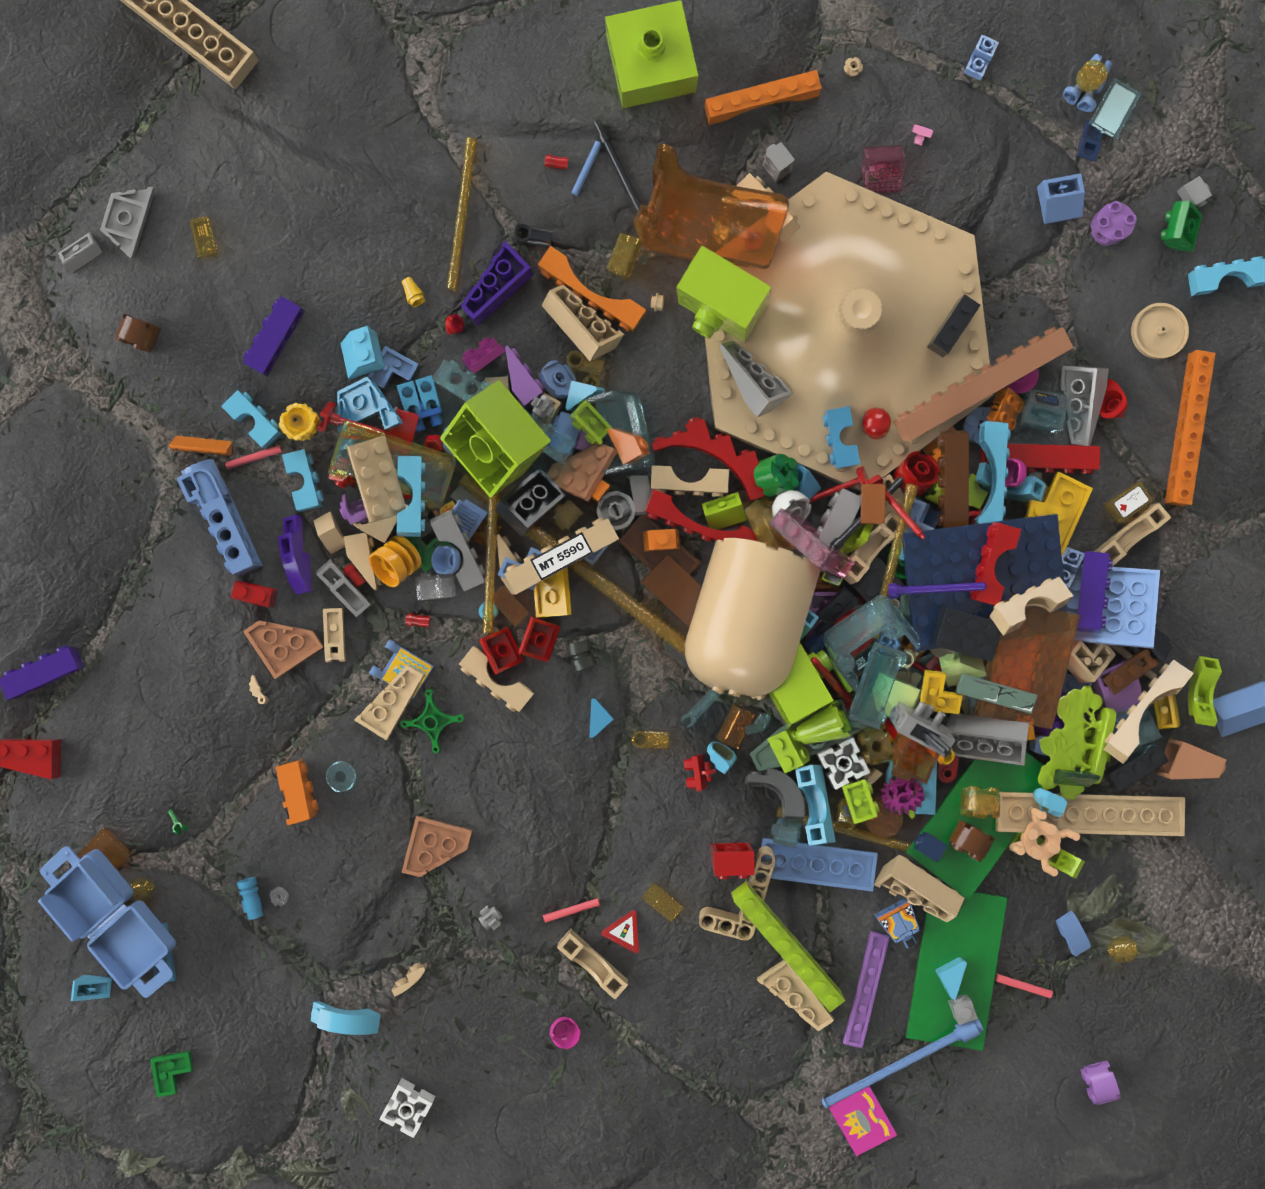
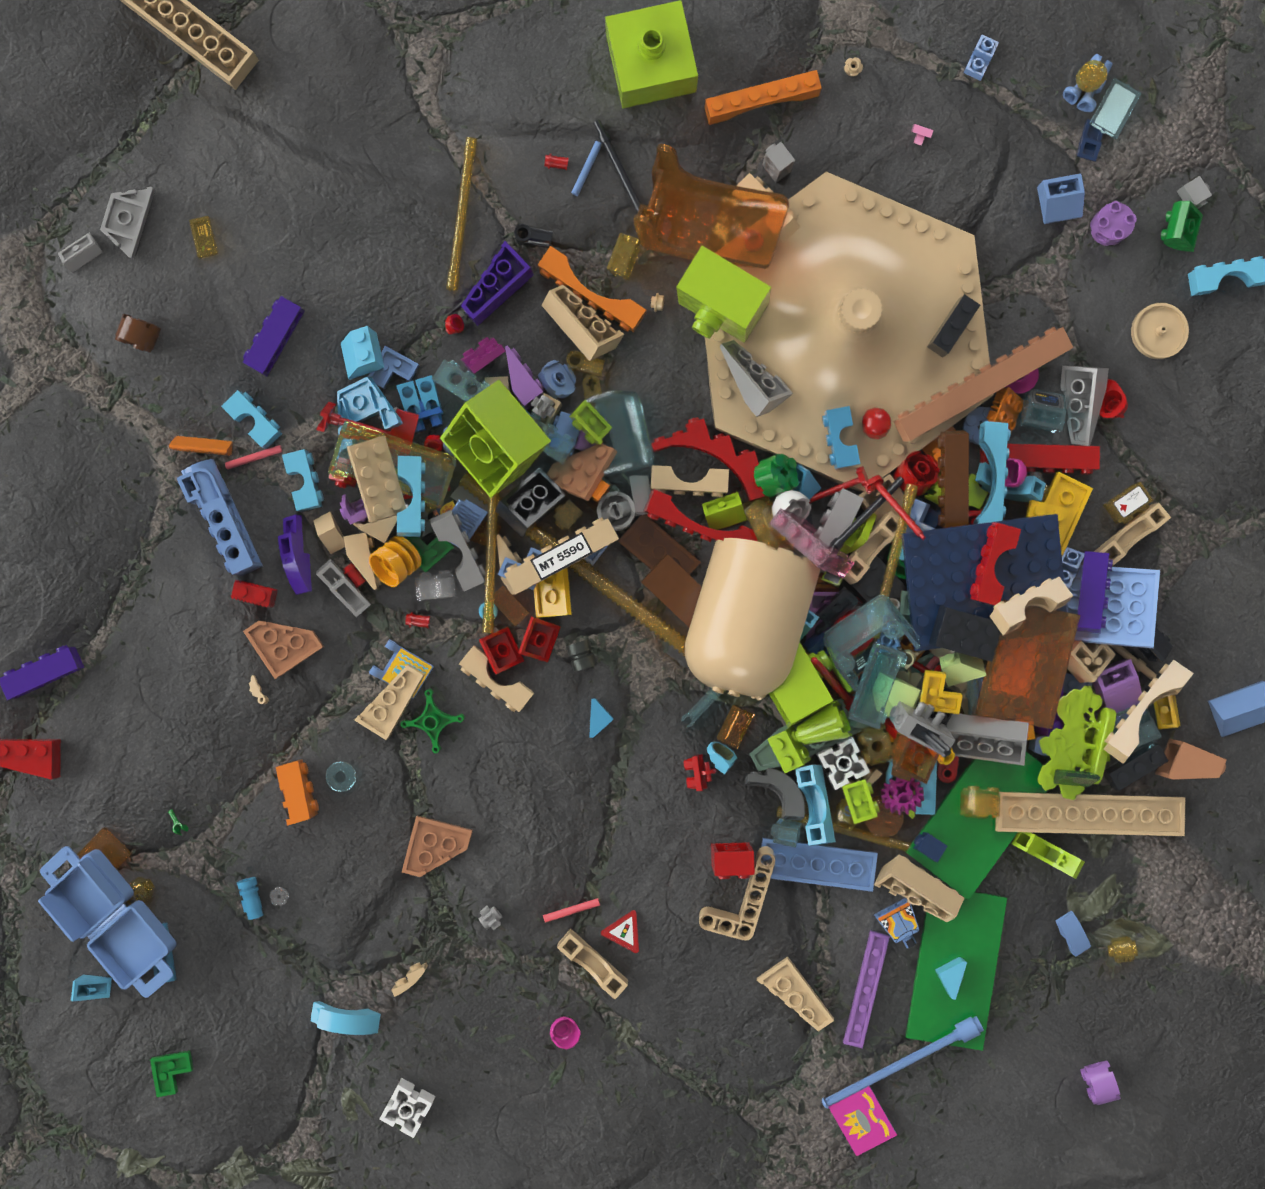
(305, 425): yellow piece -> none
(334, 634): tan plate -> none
(413, 292): yellow cone -> none
(446, 559): medium blue hair -> none
(579, 392): medium azure slope -> none
(628, 445): orange slope -> none
(652, 739): clear yellow piece -> none
(661, 540): orange torso -> none
(662, 902): clear yellow plate -> none
(759, 725): clear light blue arm -> none
(787, 946): lime brick -> none
(873, 503): dark orange slope -> none
(883, 168): clear pink slope -> none
(897, 591): dark purple piece -> none
(962, 1009): light grey brick -> none
(971, 839): reddish brown brick -> none
(996, 693): sand green tile -> none
(1024, 986): coral bar -> none
(1050, 802): medium azure rock -> none
(1050, 845): light nougat plate -> none
(1129, 671): reddish brown plate -> none
(1190, 428): orange brick -> none
(1202, 690): lime arch -> none

